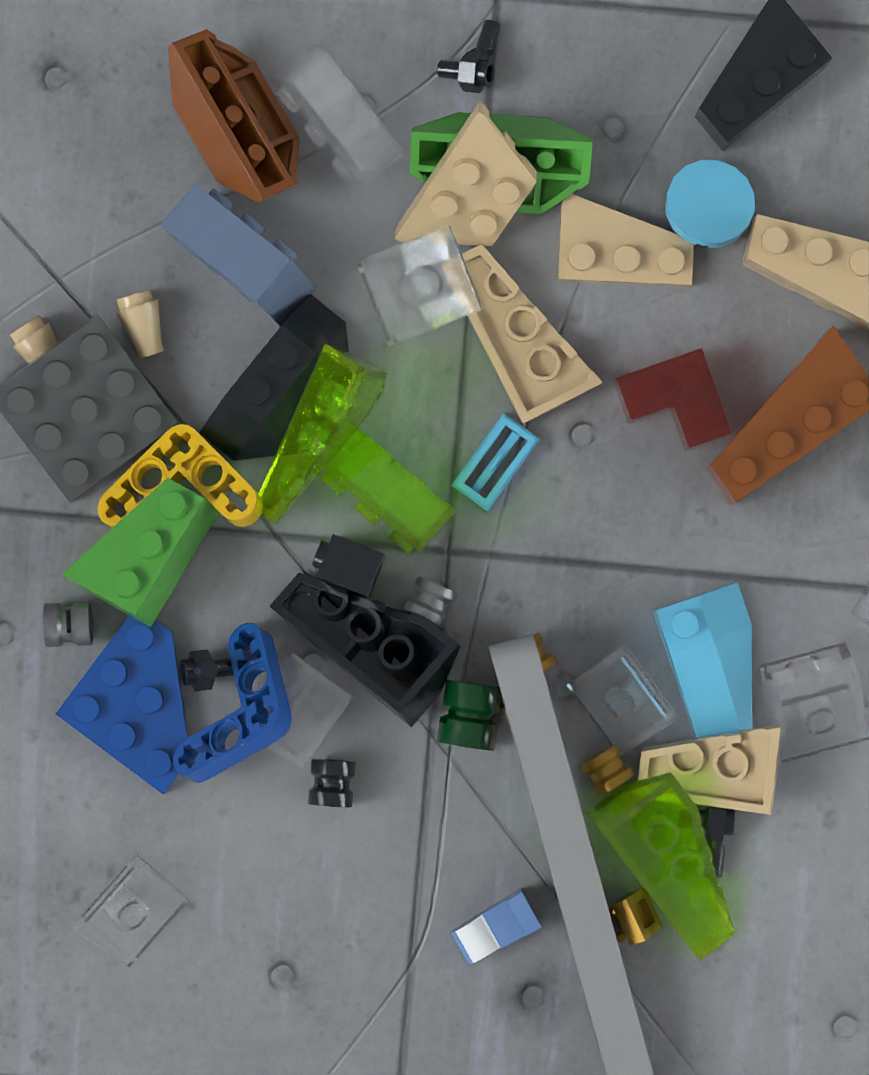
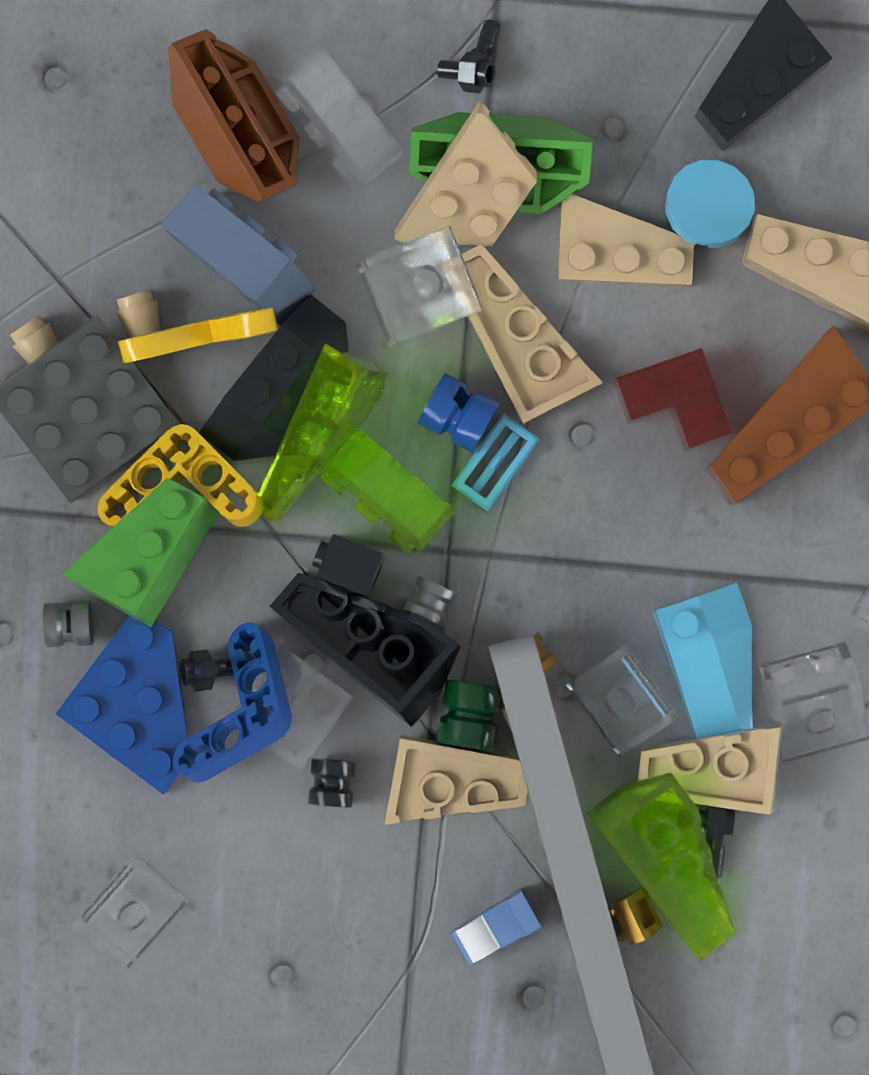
(198, 333): none -> yellow beam
(451, 779): none -> tan wing
(458, 413): none -> blue wheel
(606, 770): pearl gold wheel -> none

